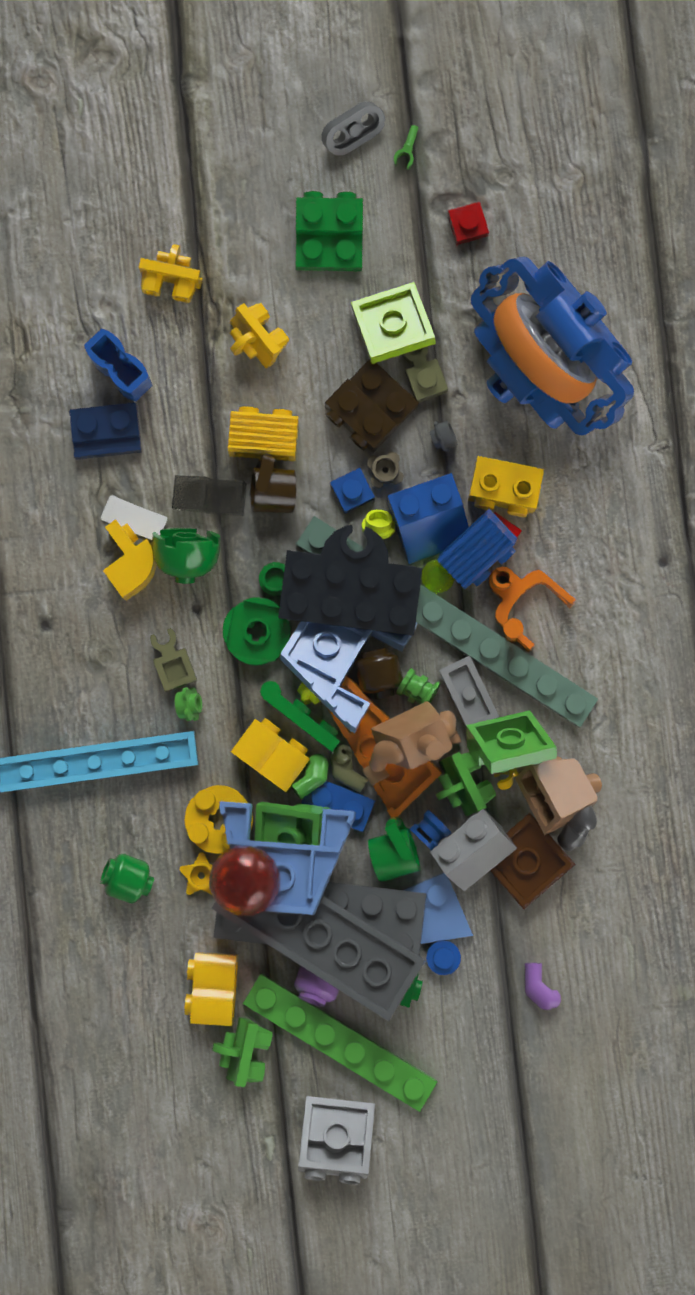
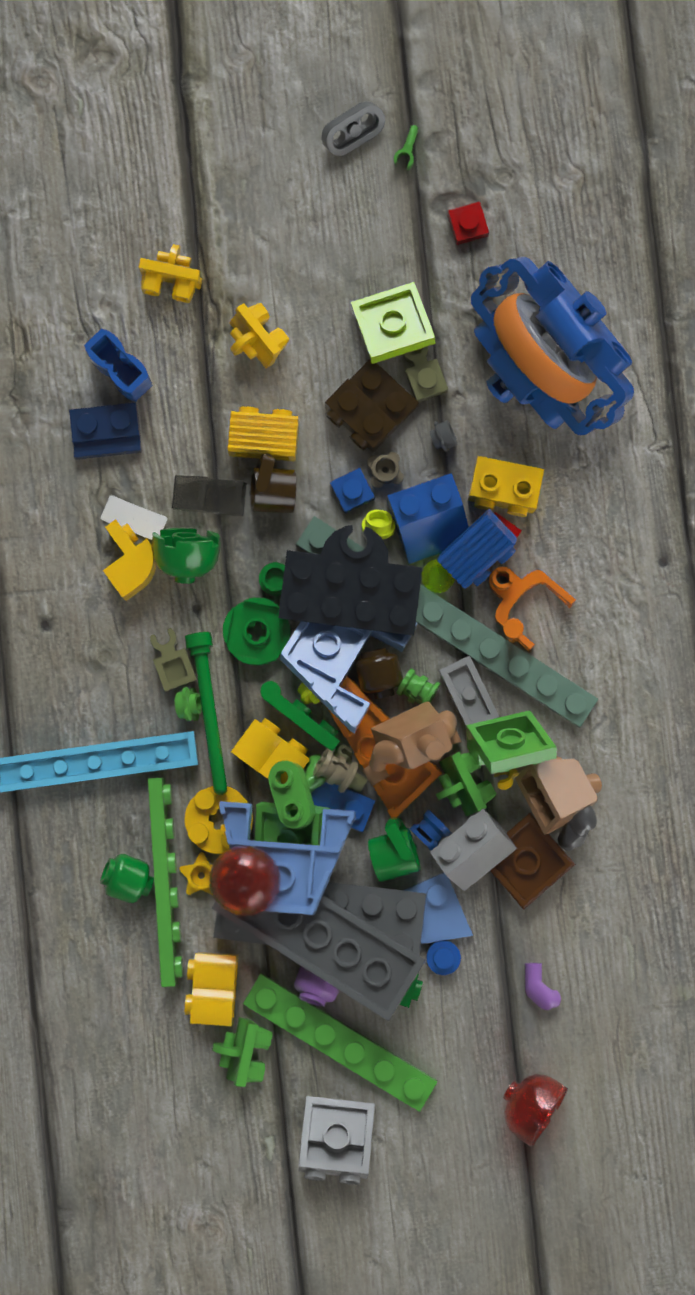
(166, 896): none -> bright green plate
(199, 648): none -> green piece
(293, 792): none -> bright green plate
(329, 232): green plate -> none
(335, 770): none -> dark tan bush
(532, 1106): none -> clear red cylinder

